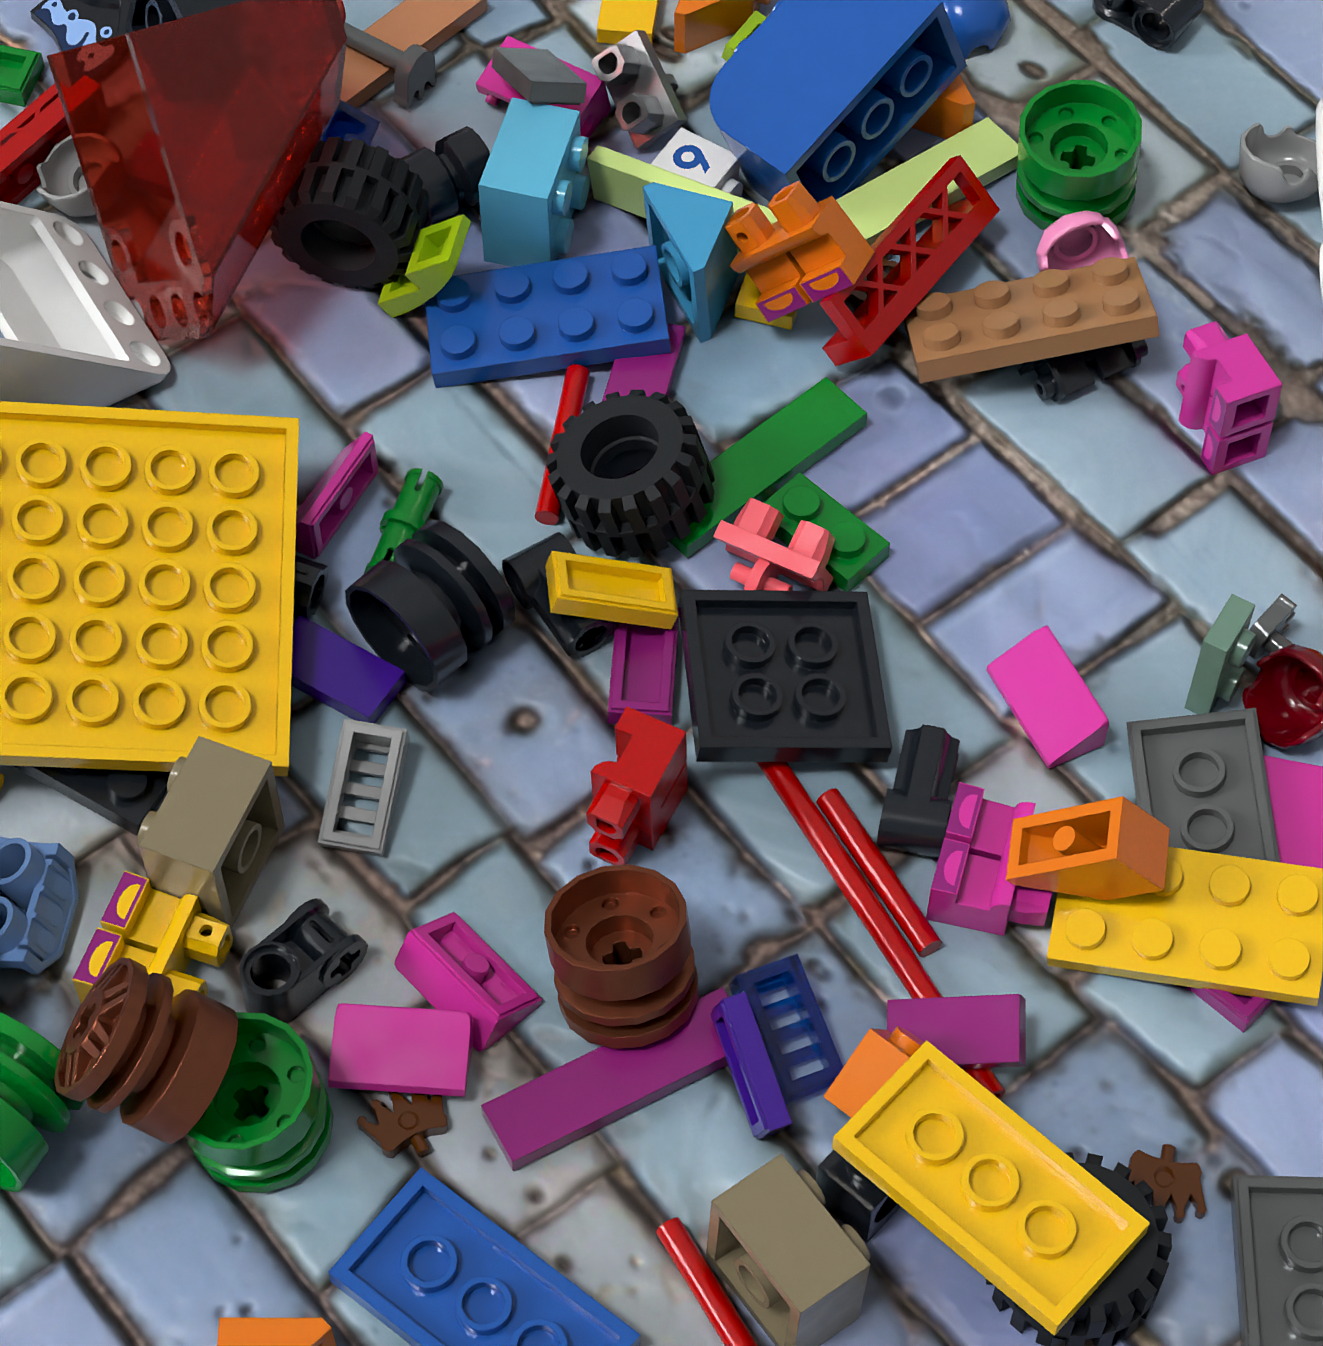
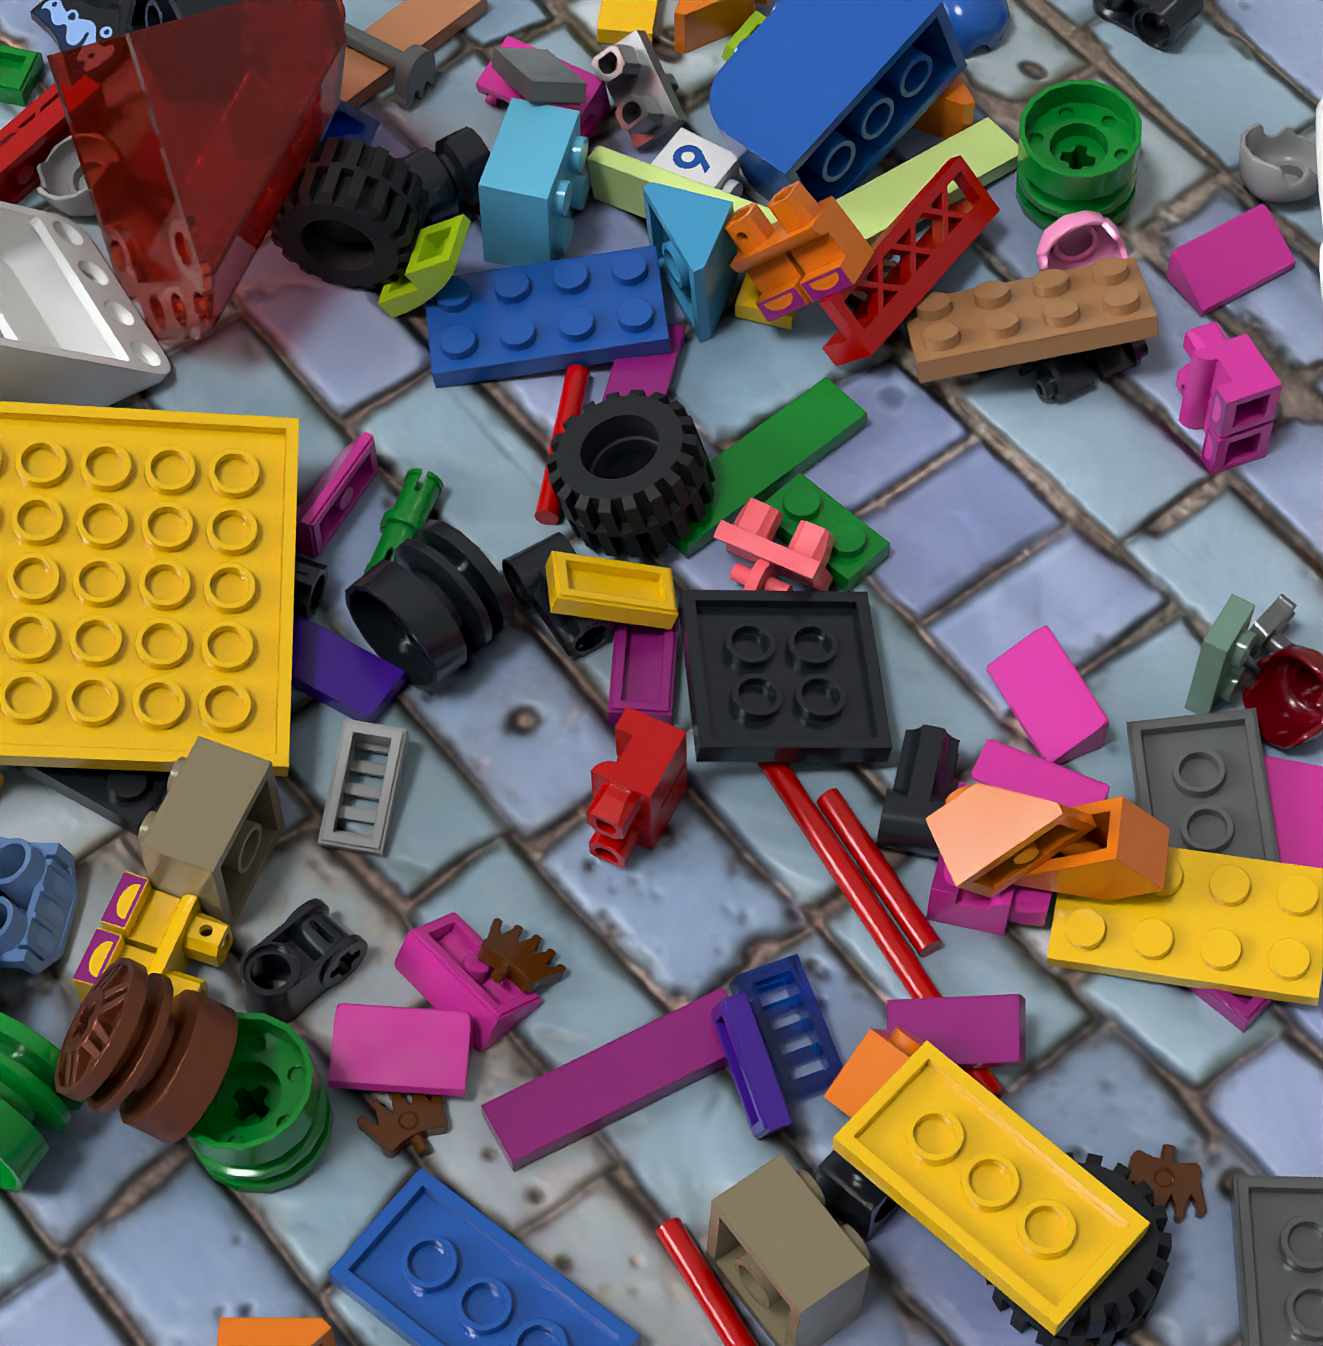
(516, 959): none -> reddish brown piece
(622, 956): copper wheel -> none
(1001, 835): none -> slope
(1030, 775): none -> dark pink slope
(1229, 260): none -> dark pink slope

